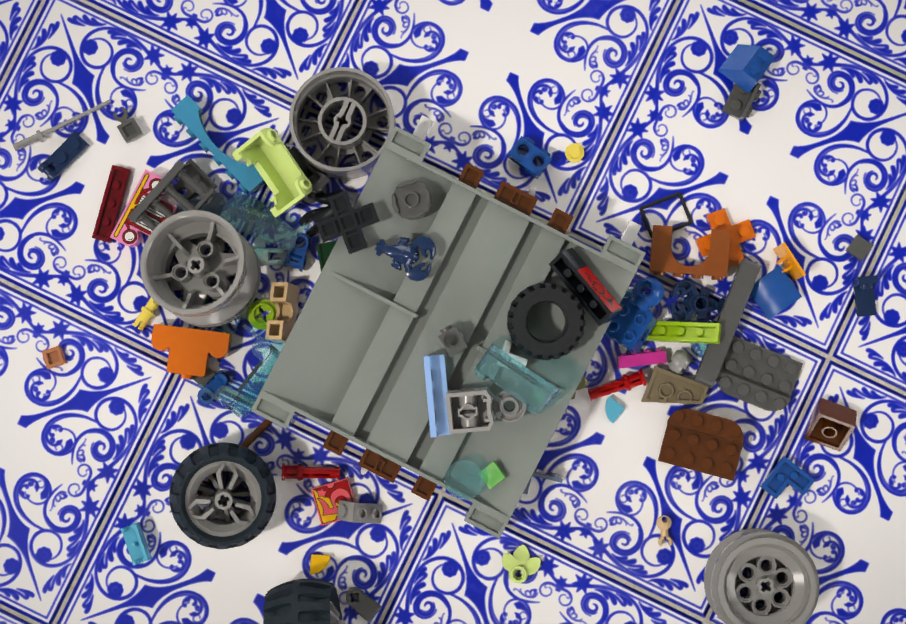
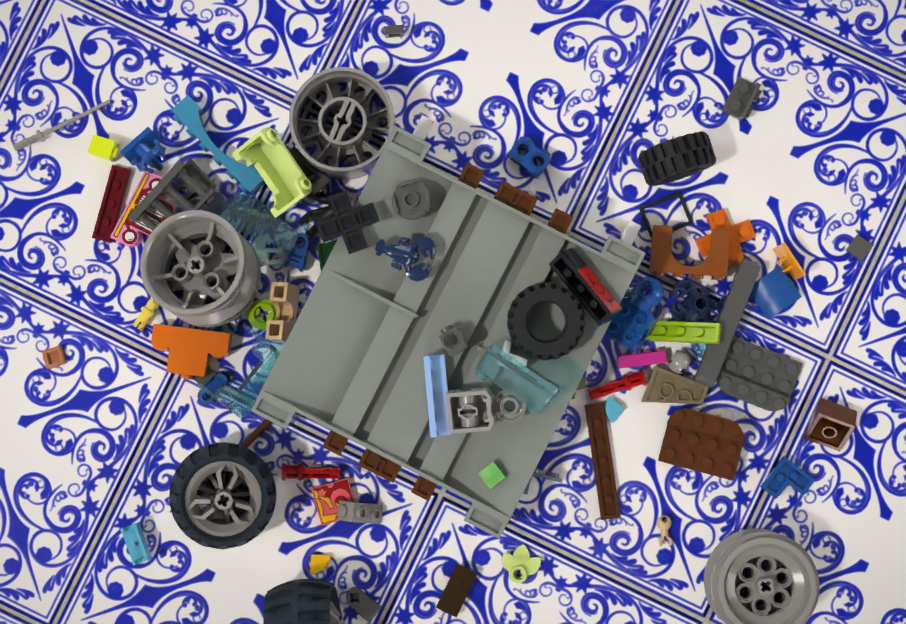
(64, 156): dark blue plate -> none
(103, 148): none -> neon yellow brick
(129, 127): dark grey plate -> none
(142, 148): none -> blue piece
(393, 31): none -> dark grey tile
(456, 590): none -> dark brown piece
(464, 479): clear light blue tile -> none
(574, 152): light yellow plate -> none
(602, 461): none -> reddish brown tile
(677, 158): none -> black tyre
(746, 65): blue slope -> none
(864, 295): dark blue bracket -> none

